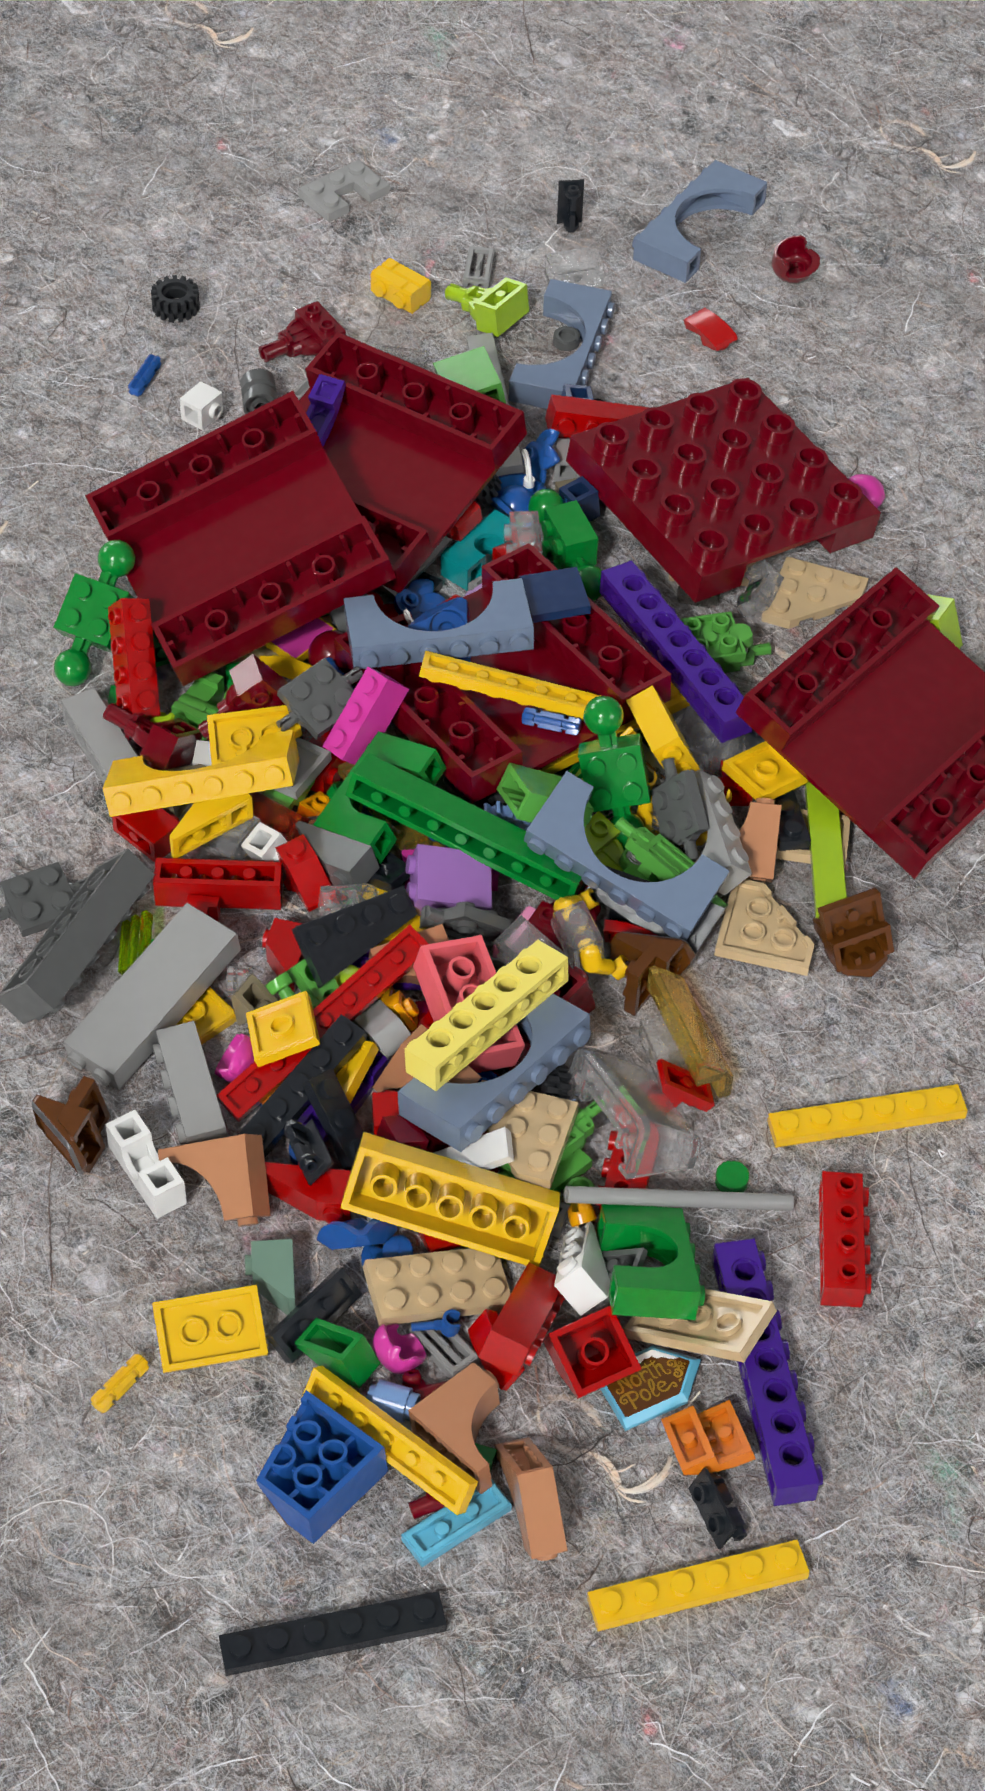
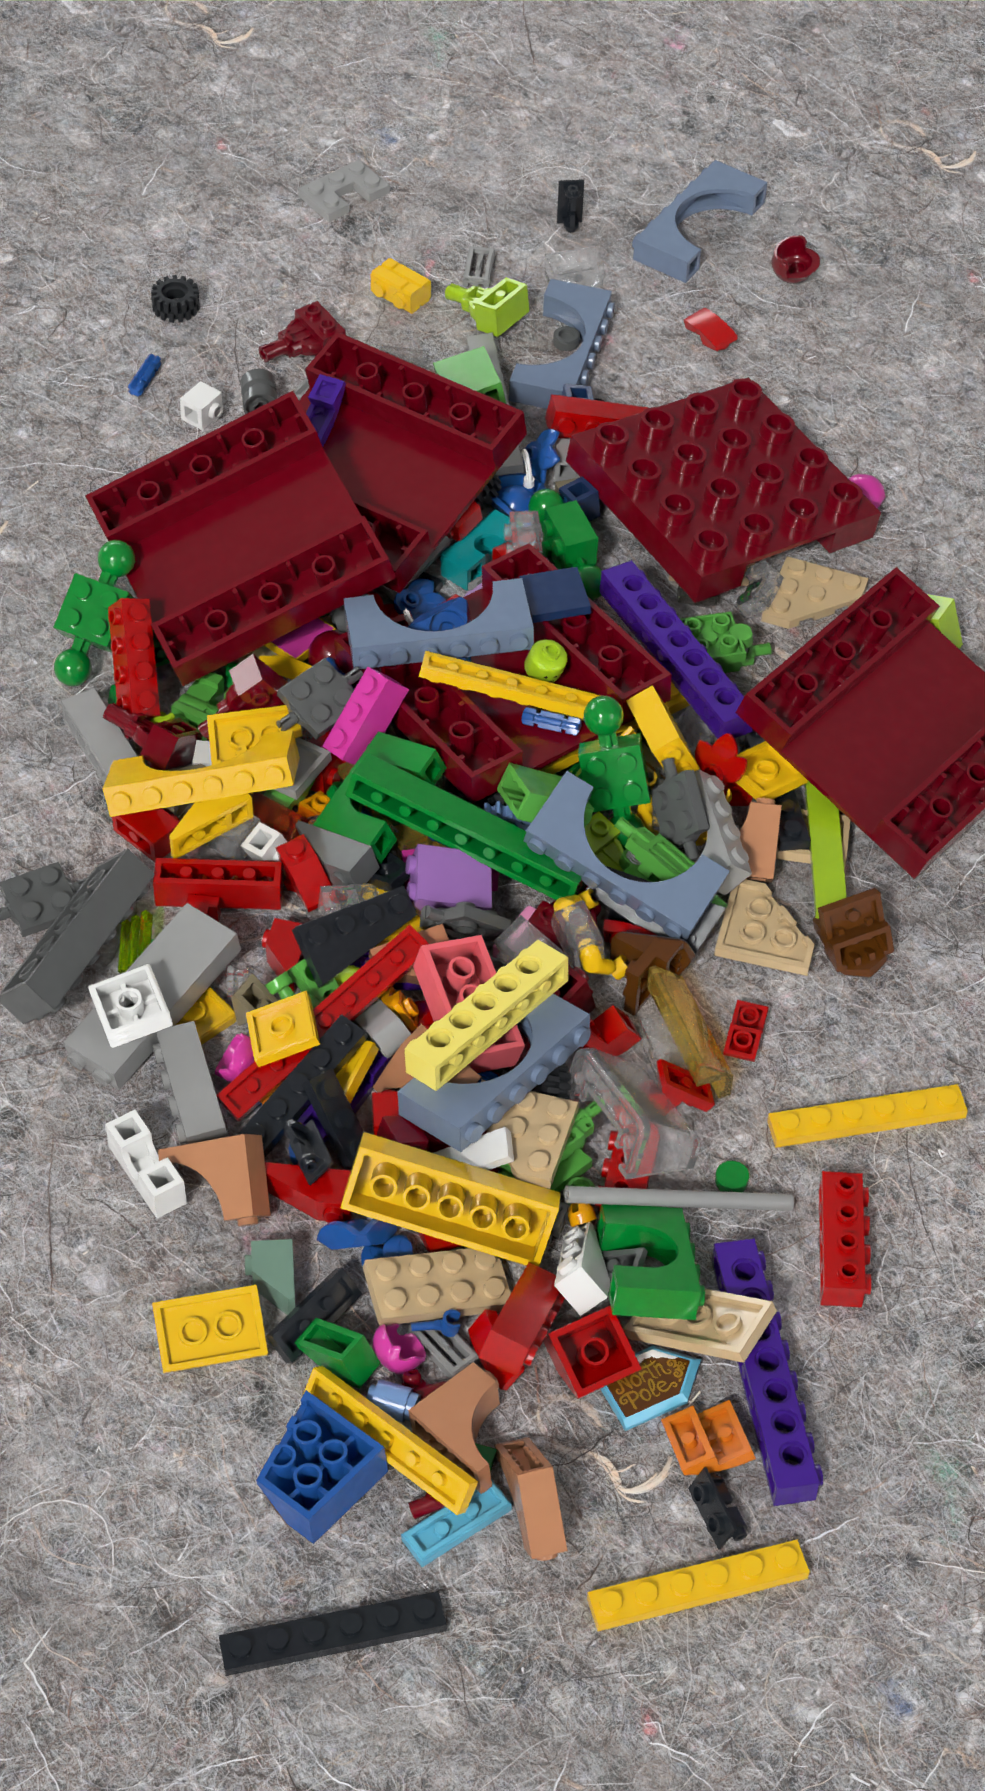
(75, 1125): reddish brown piece -> none
(119, 1383): yellow axle -> none
(135, 988): none -> white brick
(546, 661): none -> lime head
(612, 1032): none -> red brick
(721, 759): none -> red plate
(745, 1030): none -> red slope

